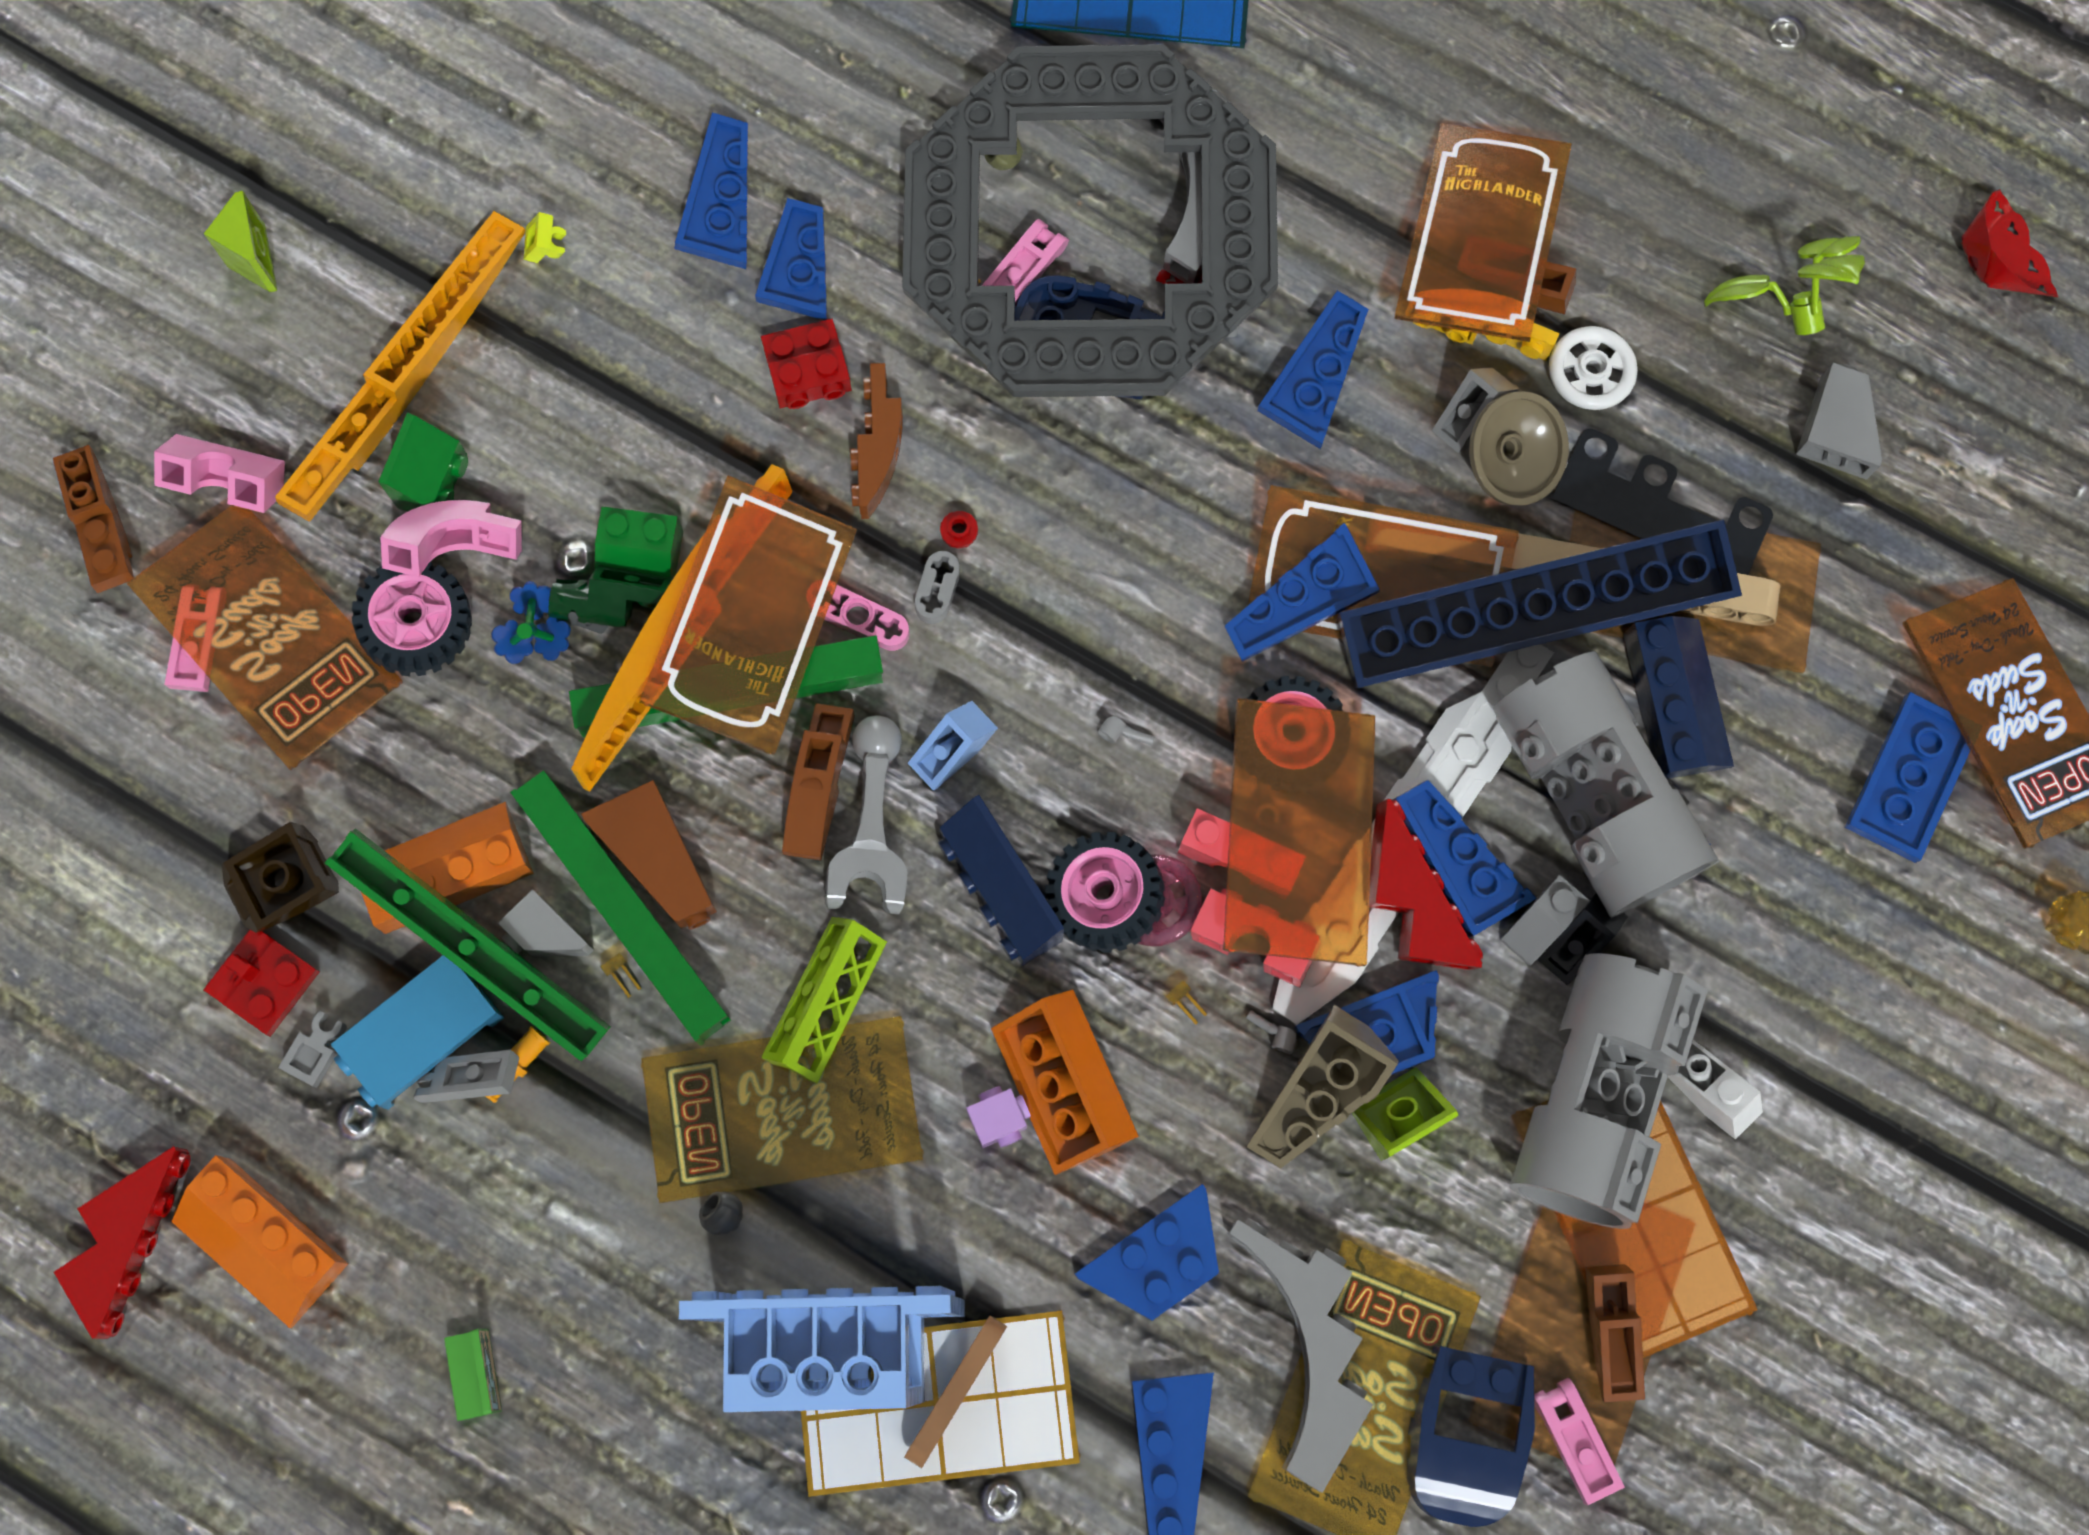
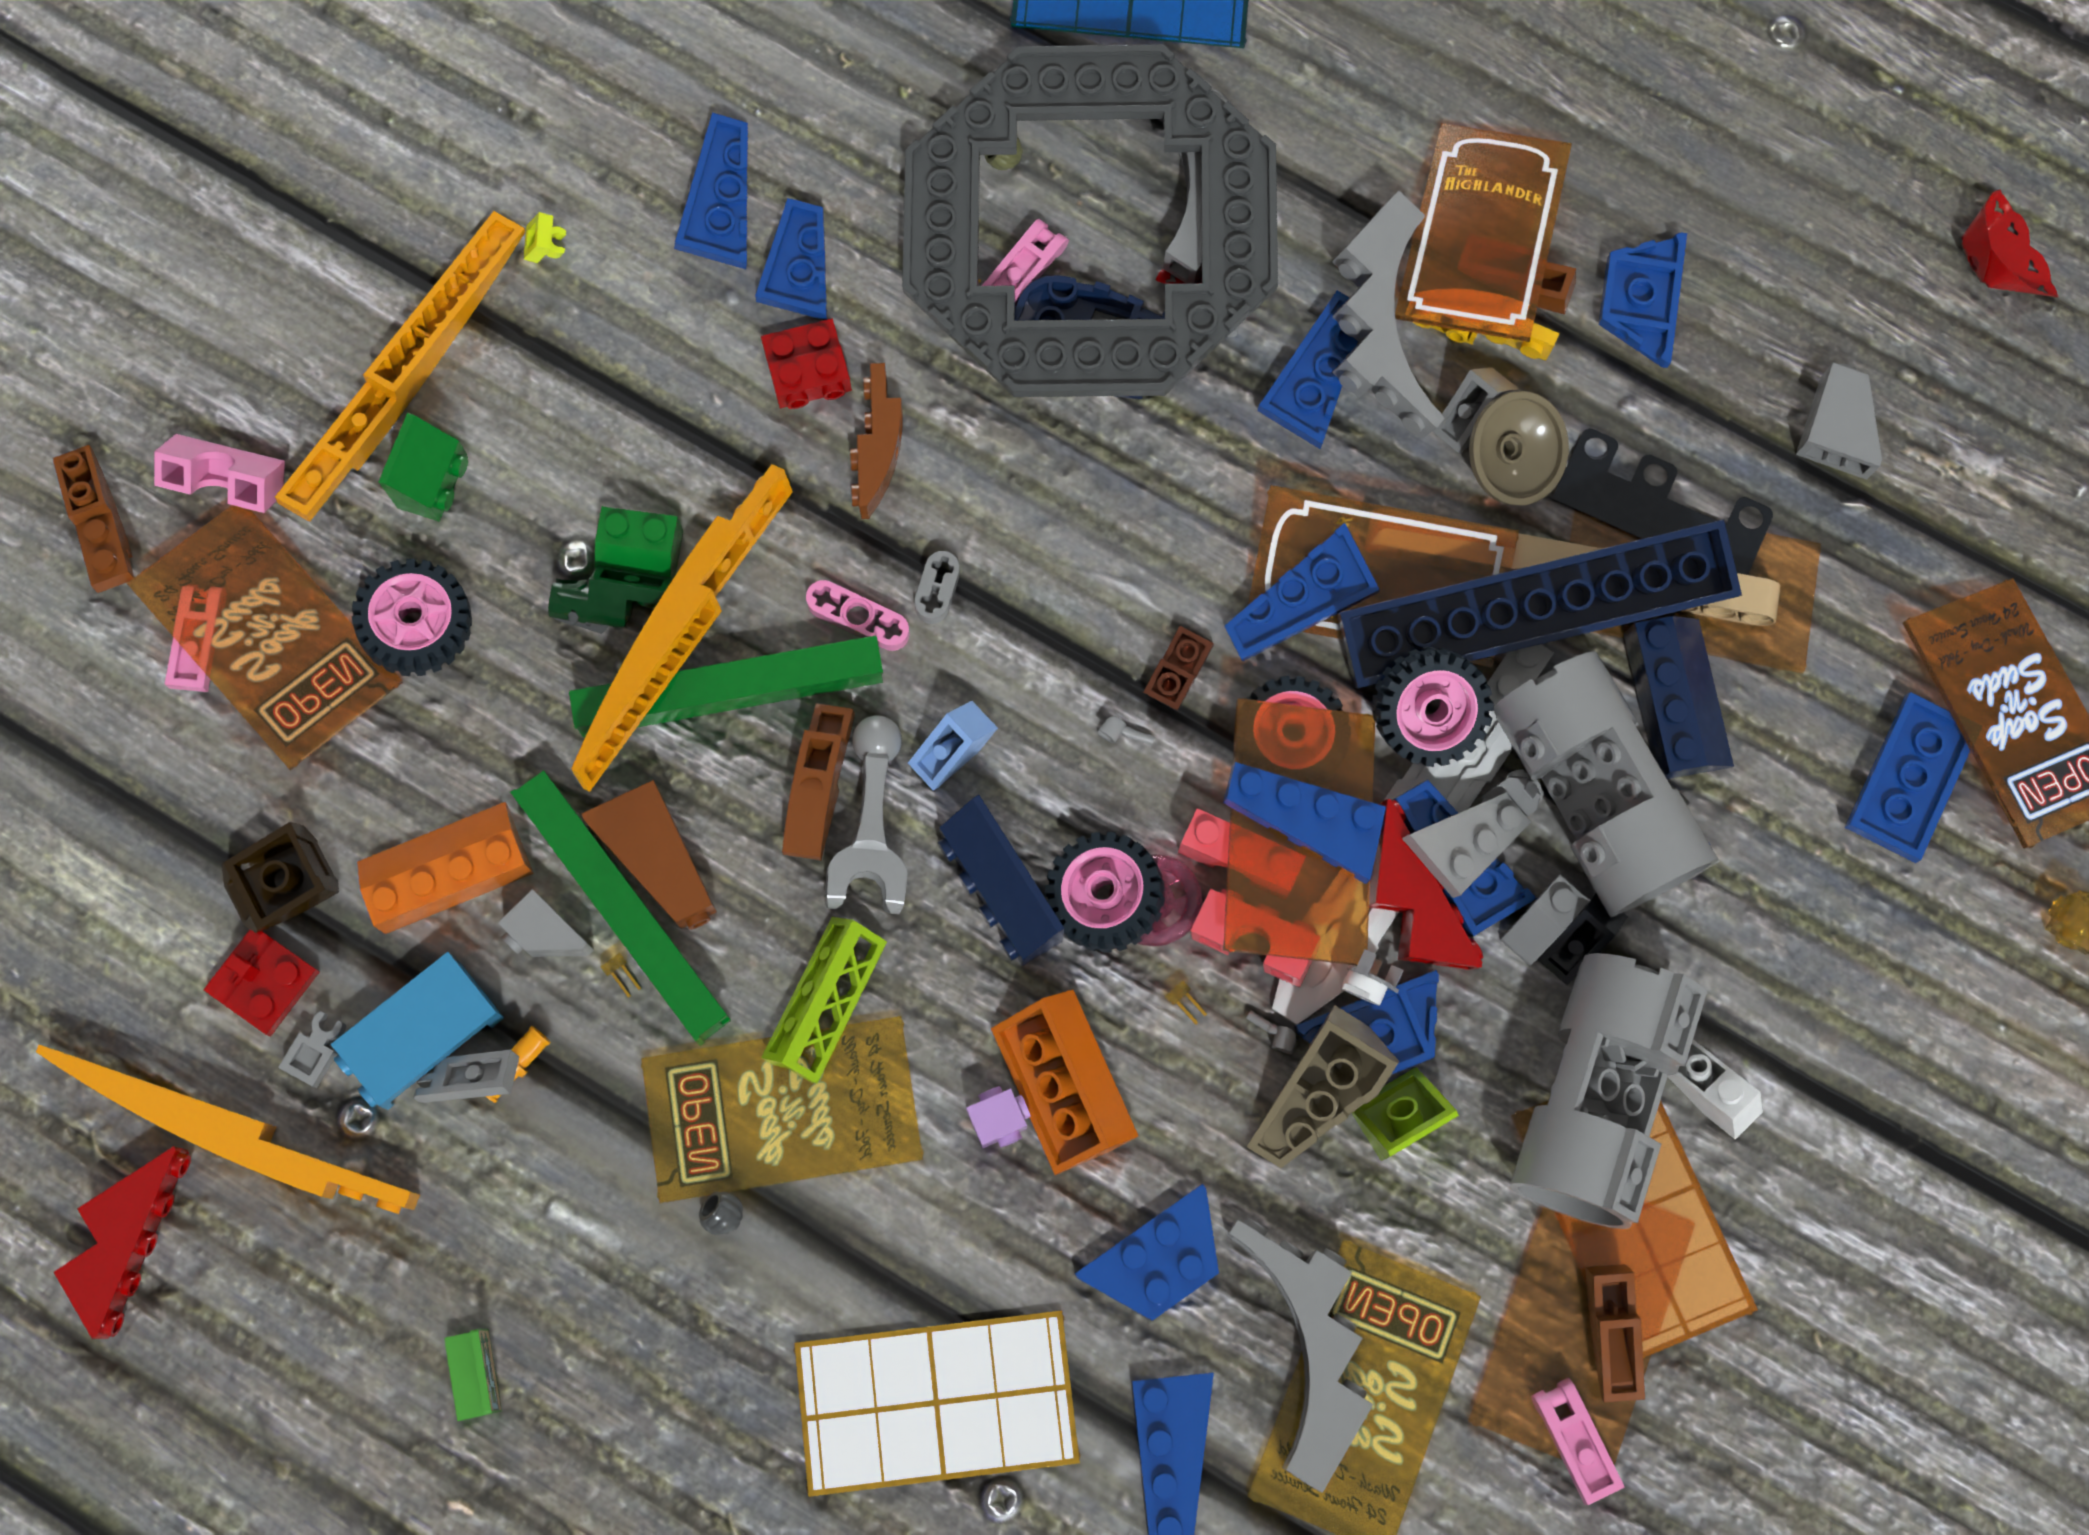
(229, 1134): none -> light orange slope
(243, 242): lime slope -> none
(257, 1239): orange slope -> none
(445, 527): bright pink arch -> none
(467, 944): green tile -> none
(515, 639): blue plant -> none
(749, 616): clear orange piece -> none
(832, 1336): light blue plate -> none
(955, 1392): medium nougat beam -> none
(959, 540): red plate -> none
(1178, 668): none -> copper slope
(1323, 820): none -> blue wing
(1363, 979): none -> piece
(1369, 317): none -> light grey arch
(1456, 722): none -> wheel
(1460, 1478): dark blue slope -> none
(1468, 842): none -> light grey wing
(1521, 789): none -> light grey piece
(1575, 391): white plate -> none
(1644, 296): none -> blue wing
(1807, 305): lime plant -> none

